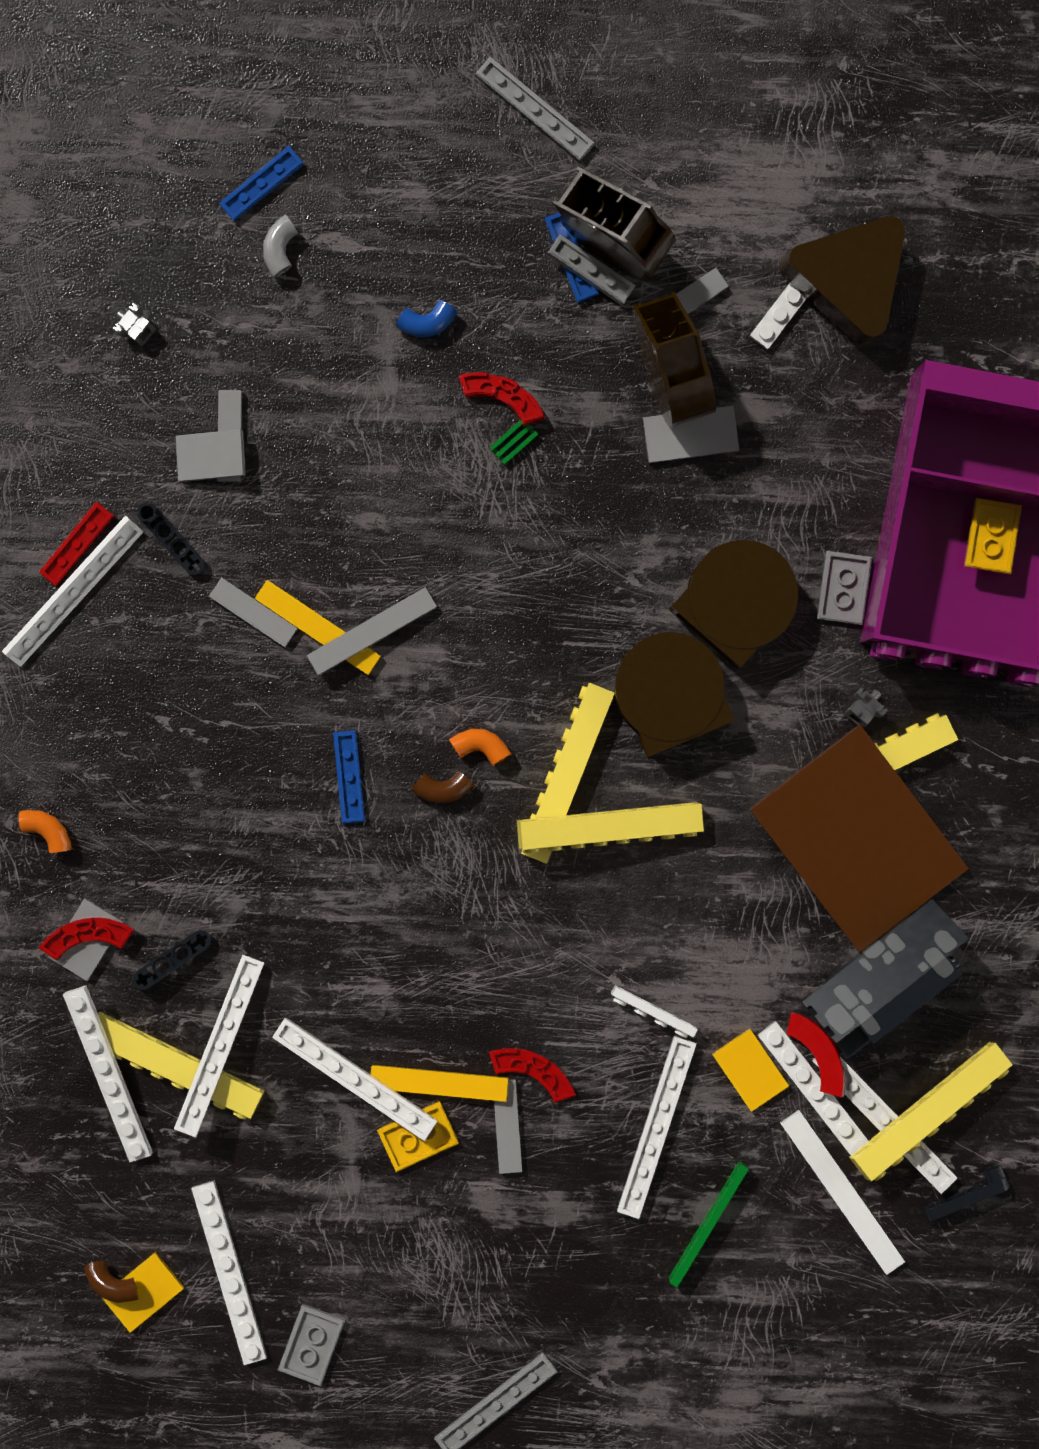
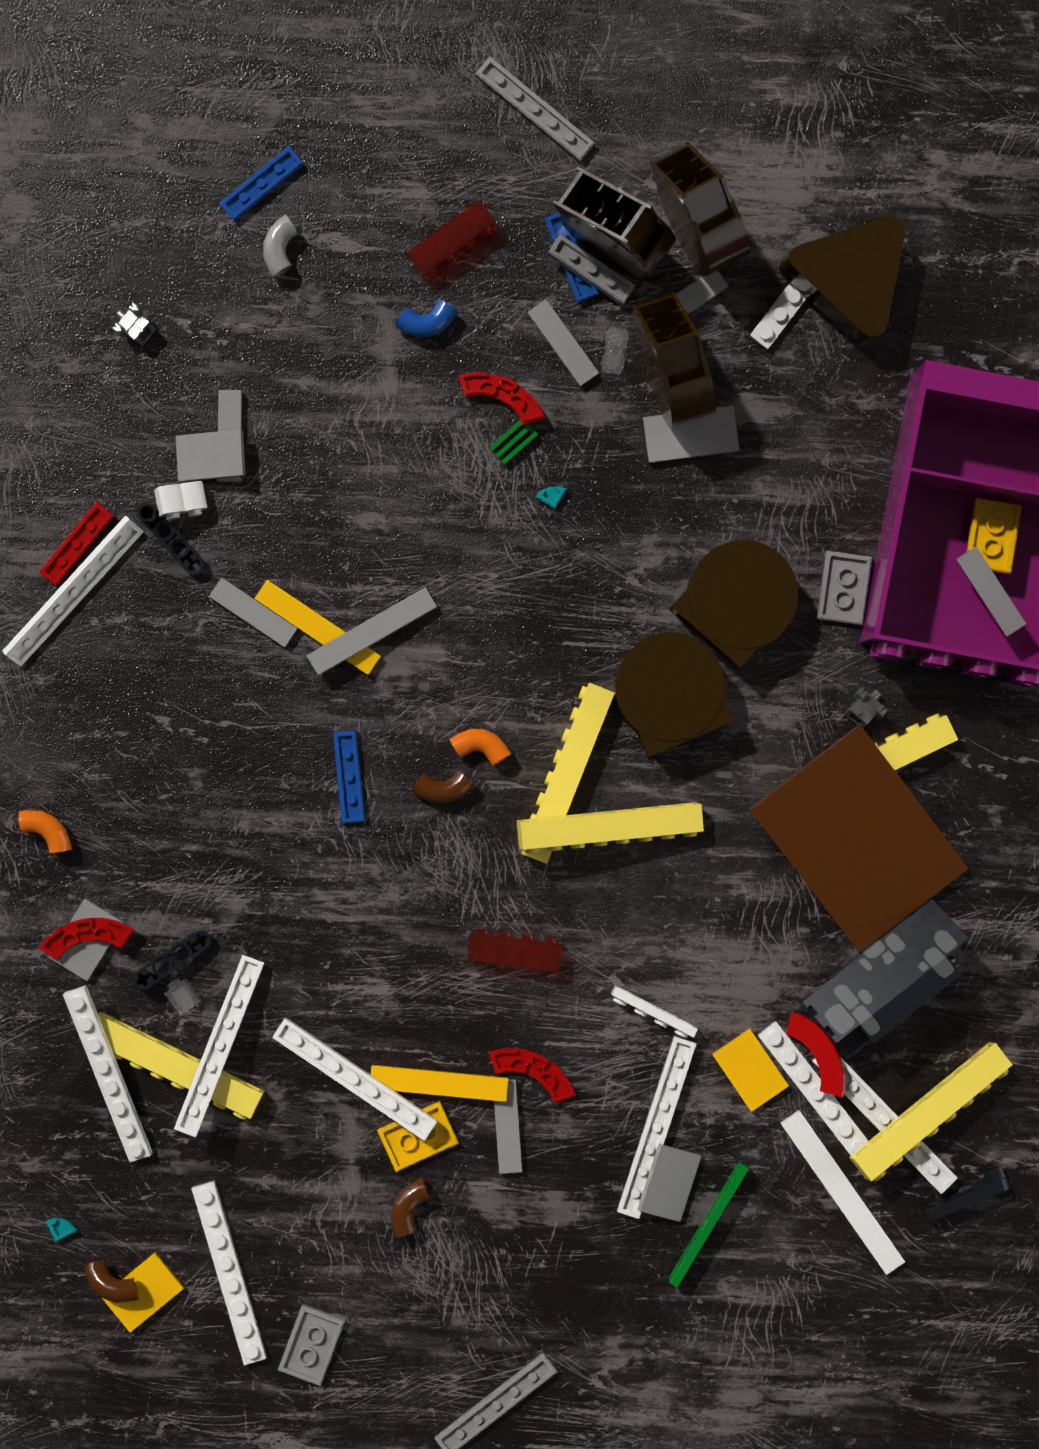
(60, 1228): none -> teal tile
(180, 499): none -> white brick
(182, 995): none -> clear brick
(405, 1205): none -> reddish brown cylinder
(451, 239): none -> clear red brick
(514, 951): none -> clear red brick
(551, 495): none -> teal tile
(563, 343): none -> light grey tile
(615, 347): none -> clear brick
(669, 1182): none -> light grey tile
(700, 210): none -> dark brown brick
(990, 591): none -> light grey tile

